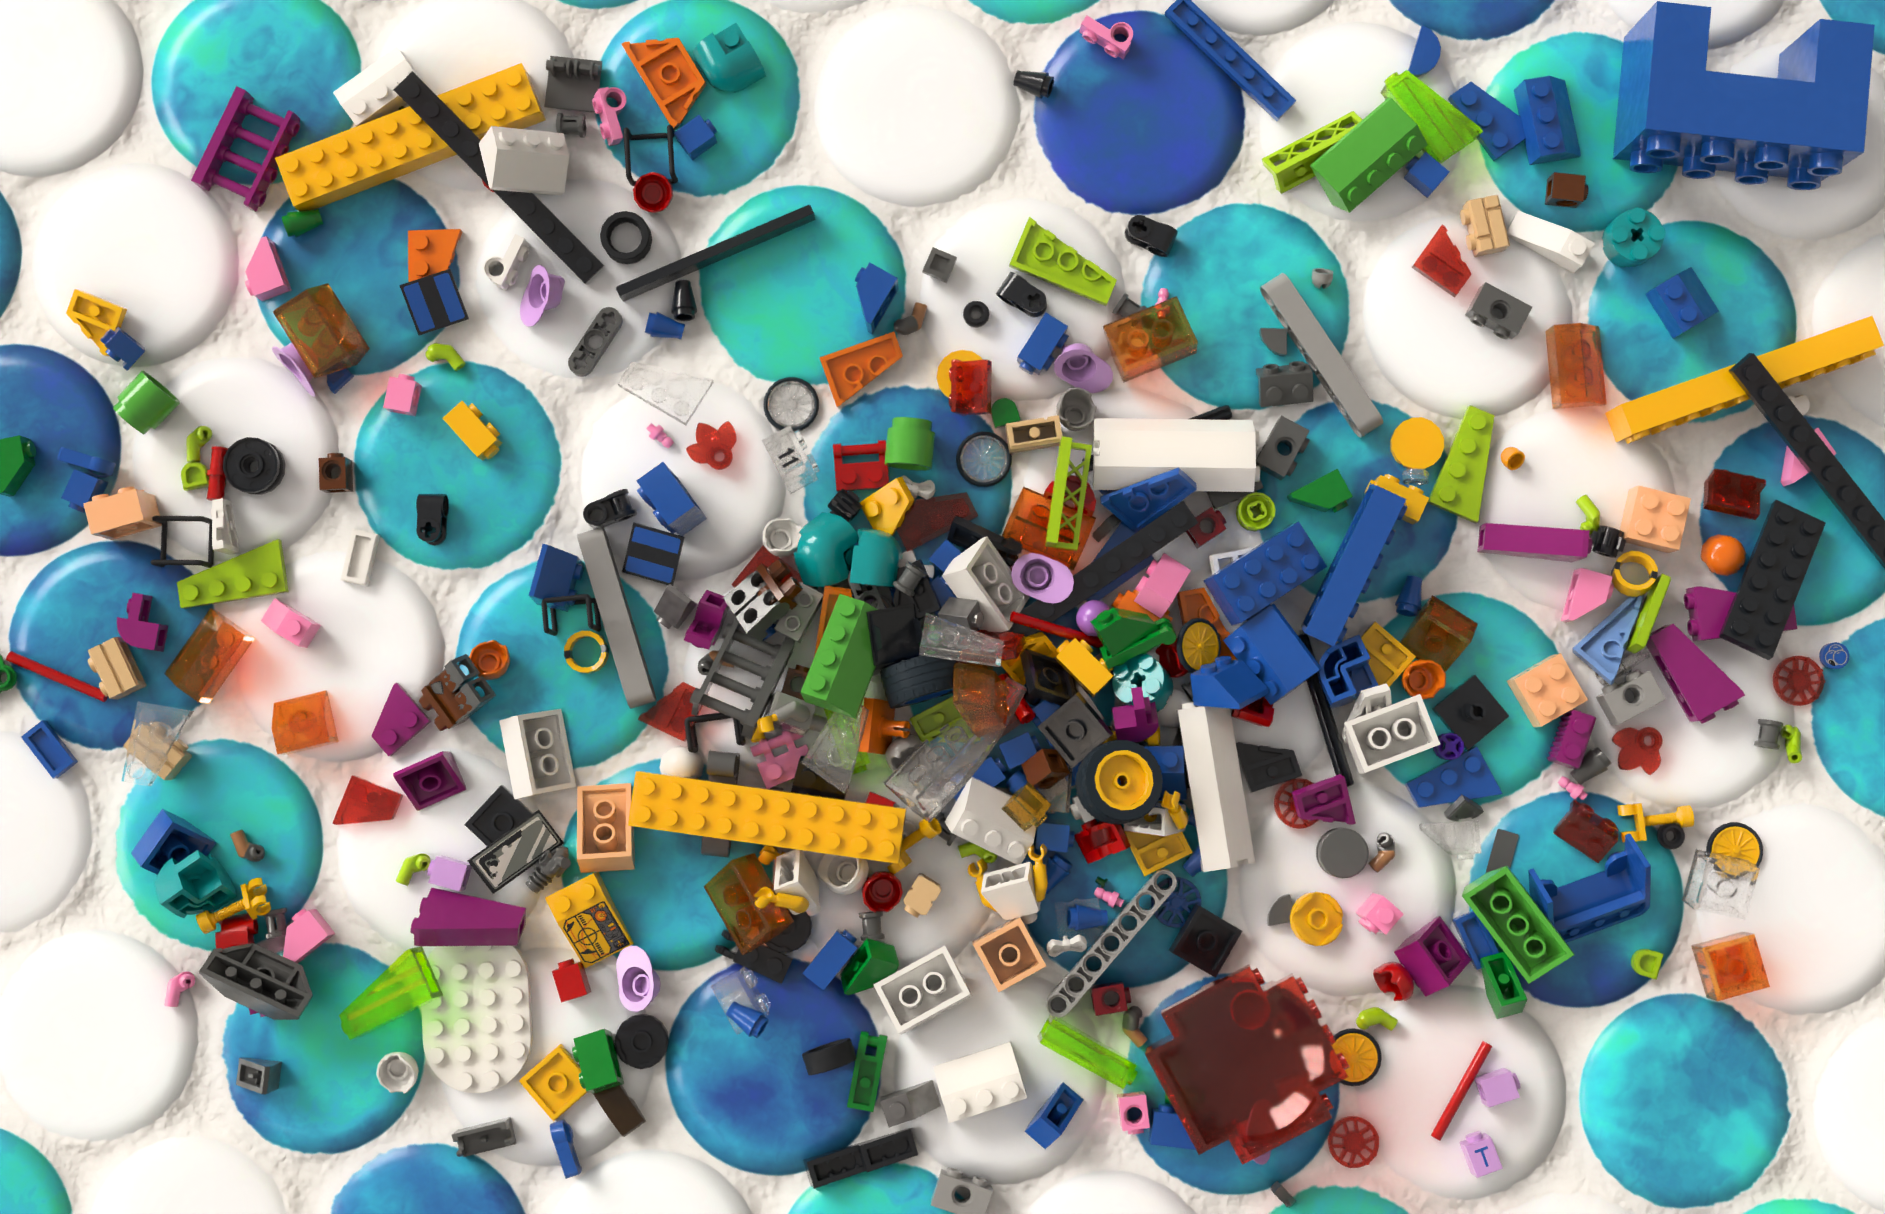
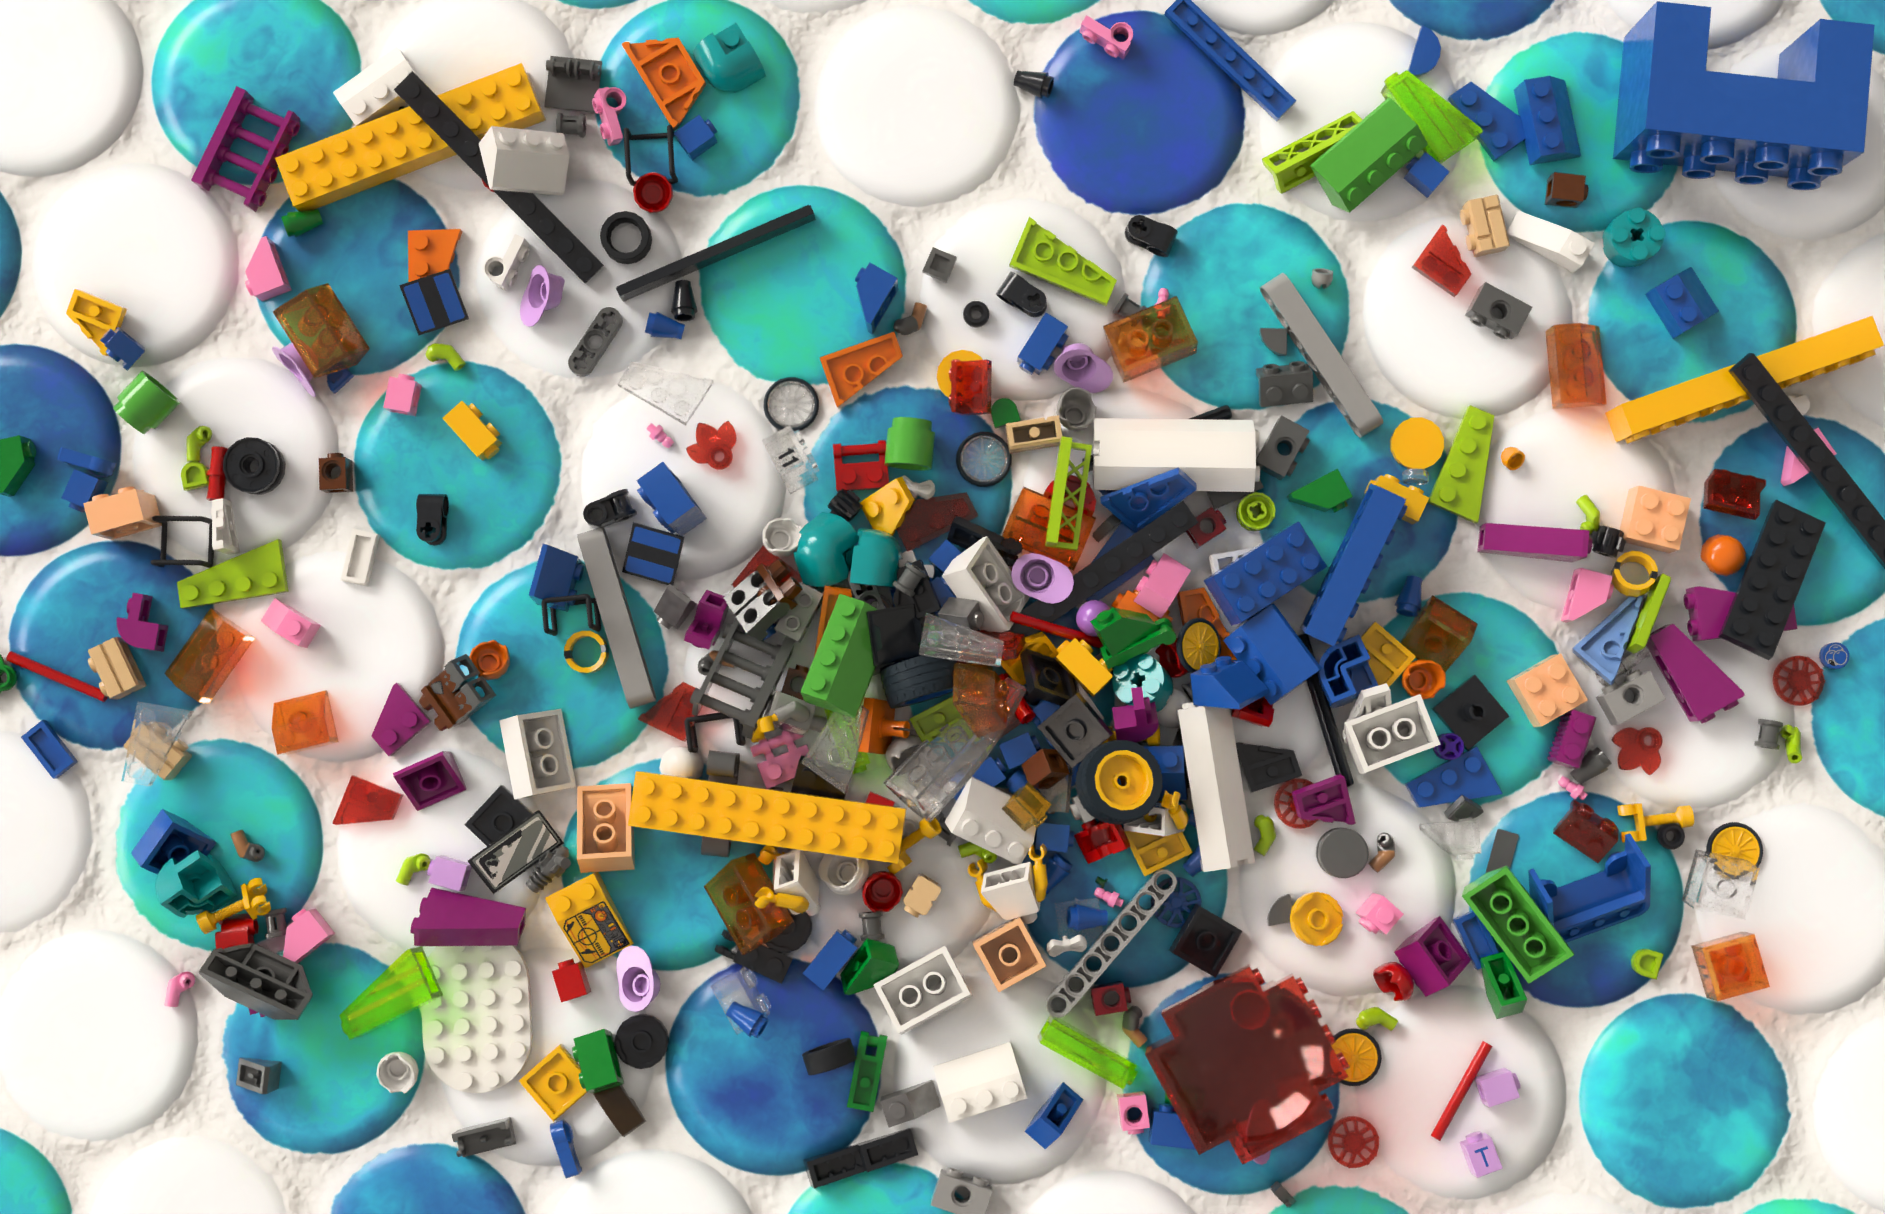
(1267, 833): none -> lime arm

